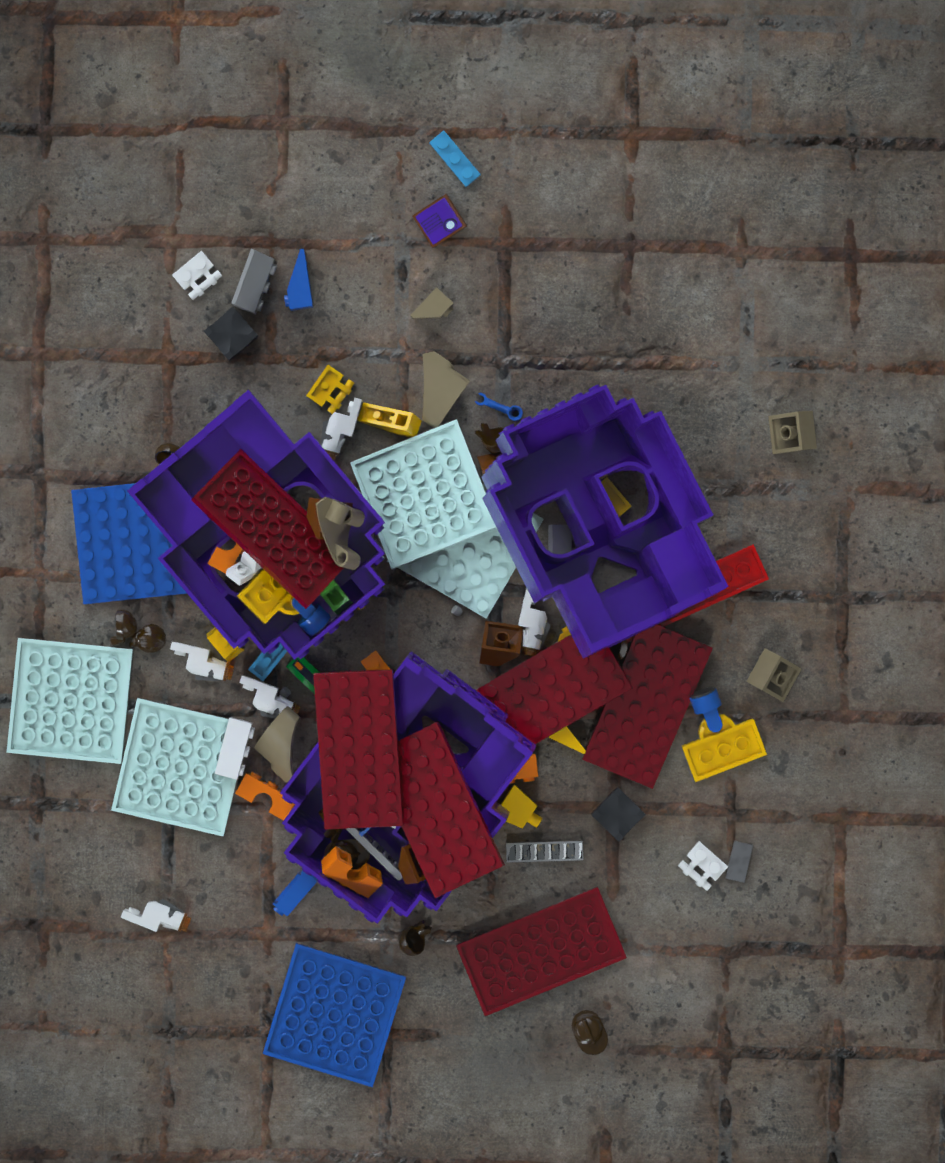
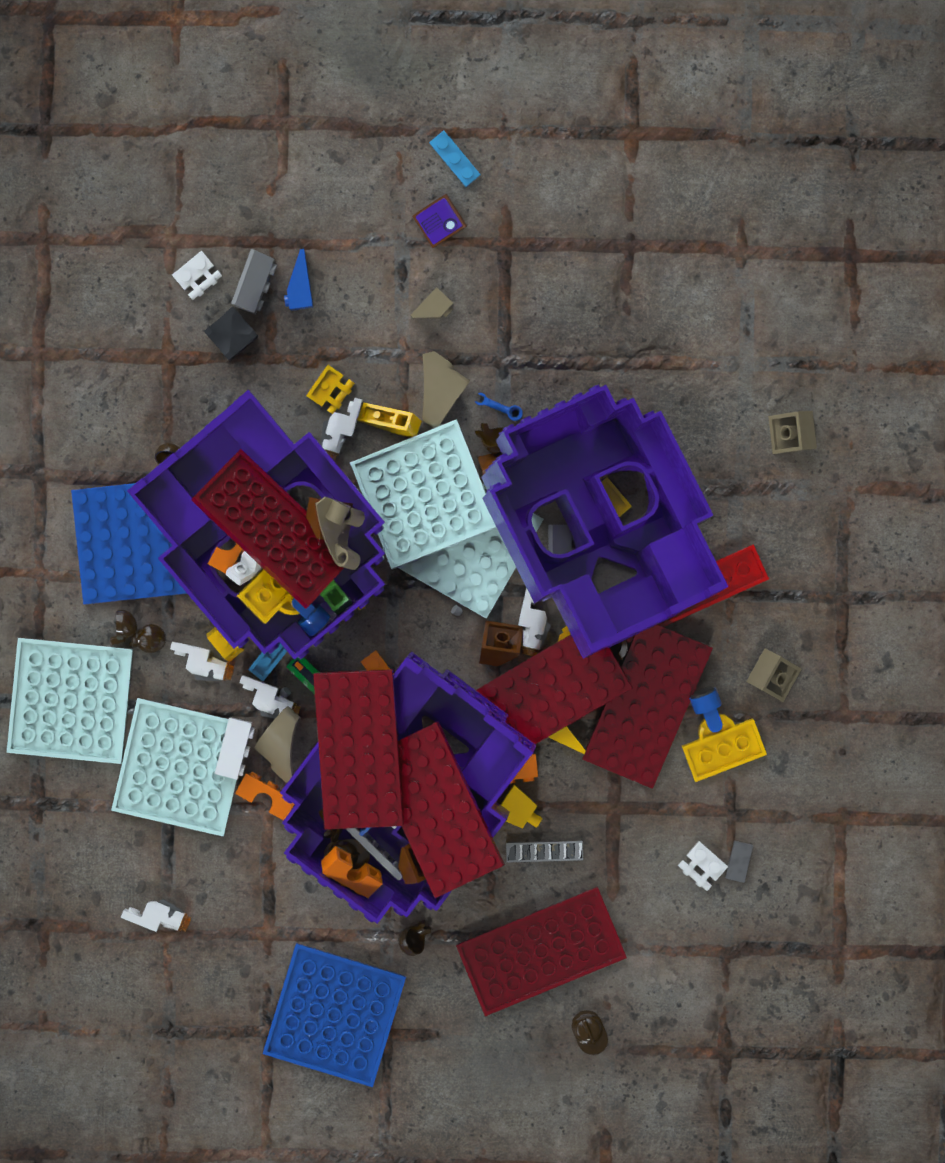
(294, 893): blue window -> none
(618, 814): black brick -> none

